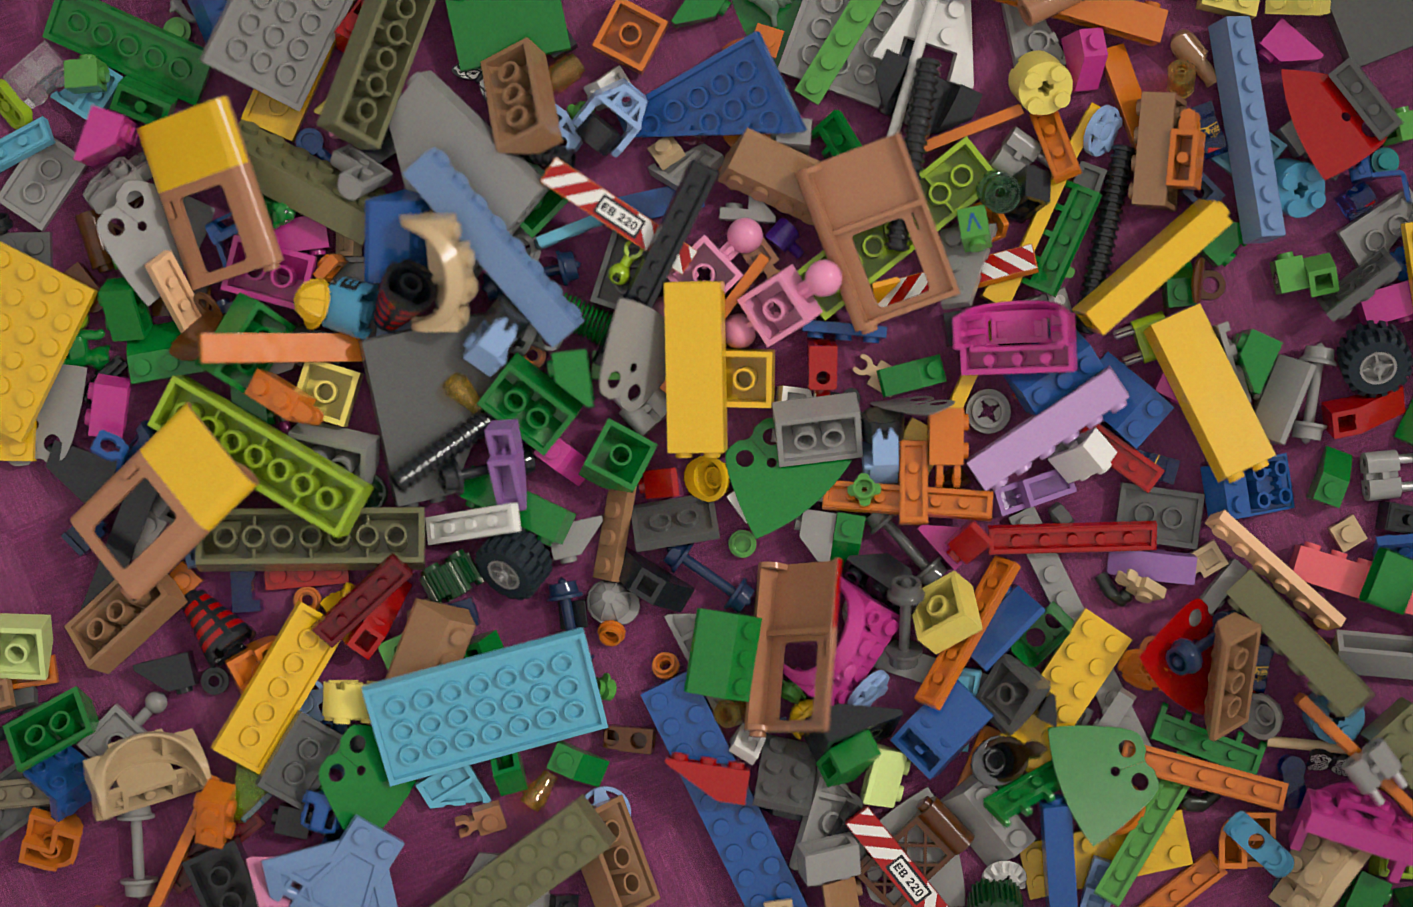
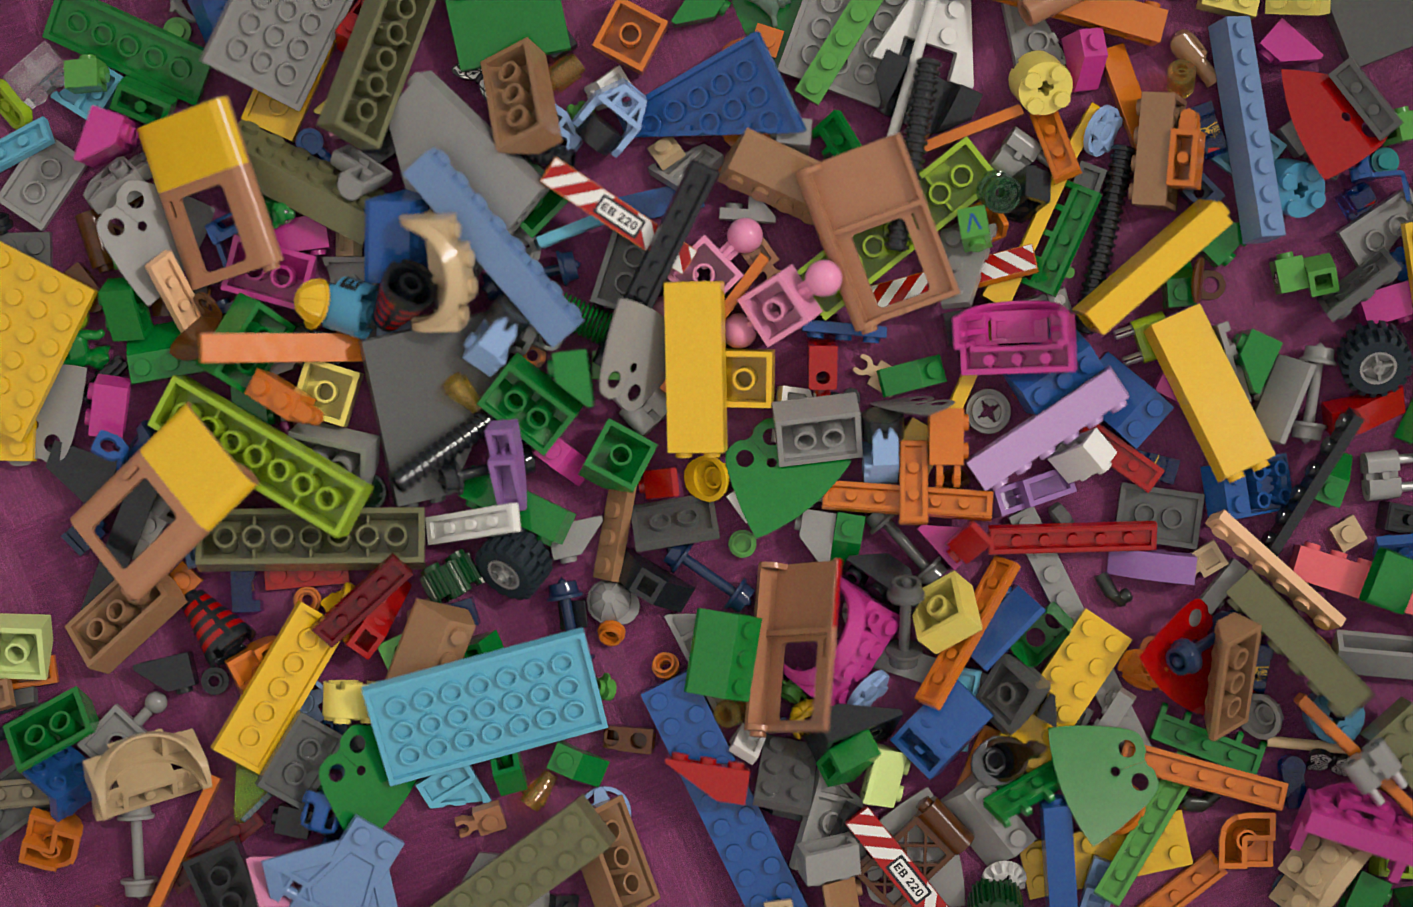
(215, 814): orange brick -> none
(330, 266): orange plate -> none
(621, 269): lime arm -> none
(783, 236): dark purple piece -> none
(856, 489): bright green plate -> none
(884, 287): light orange slope -> none
(1142, 588): tan plate -> none
(1270, 854): dark azure piece -> none
(1315, 477): none -> black plate

